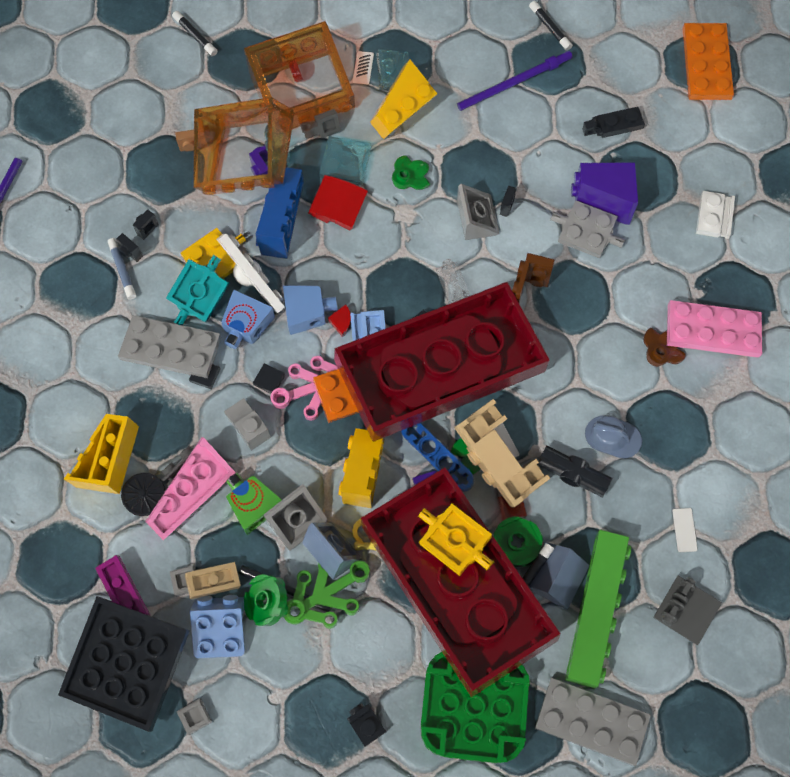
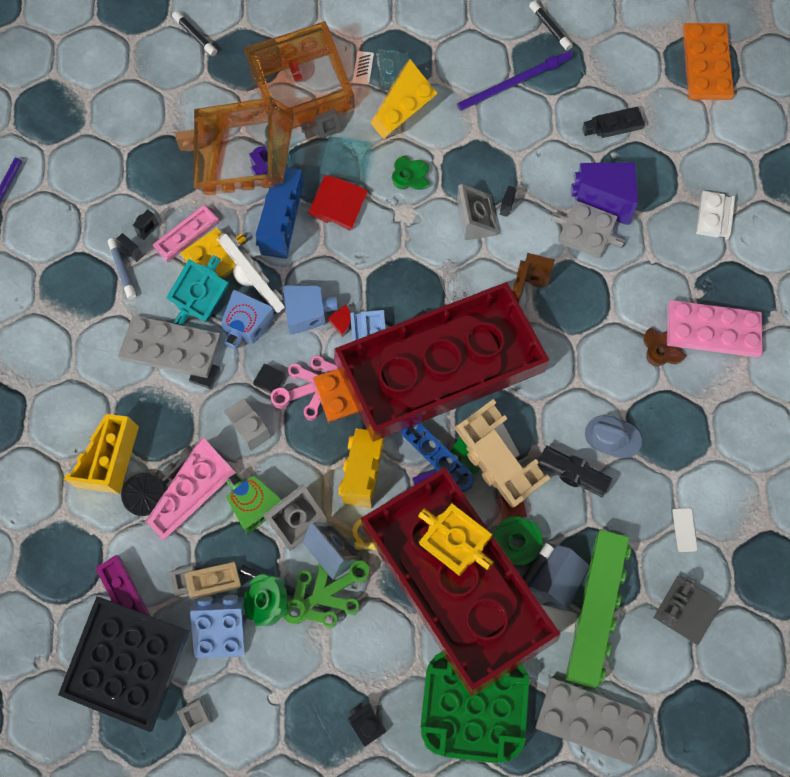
(186, 233): none -> bright pink tile
(562, 619): none -> white sticker

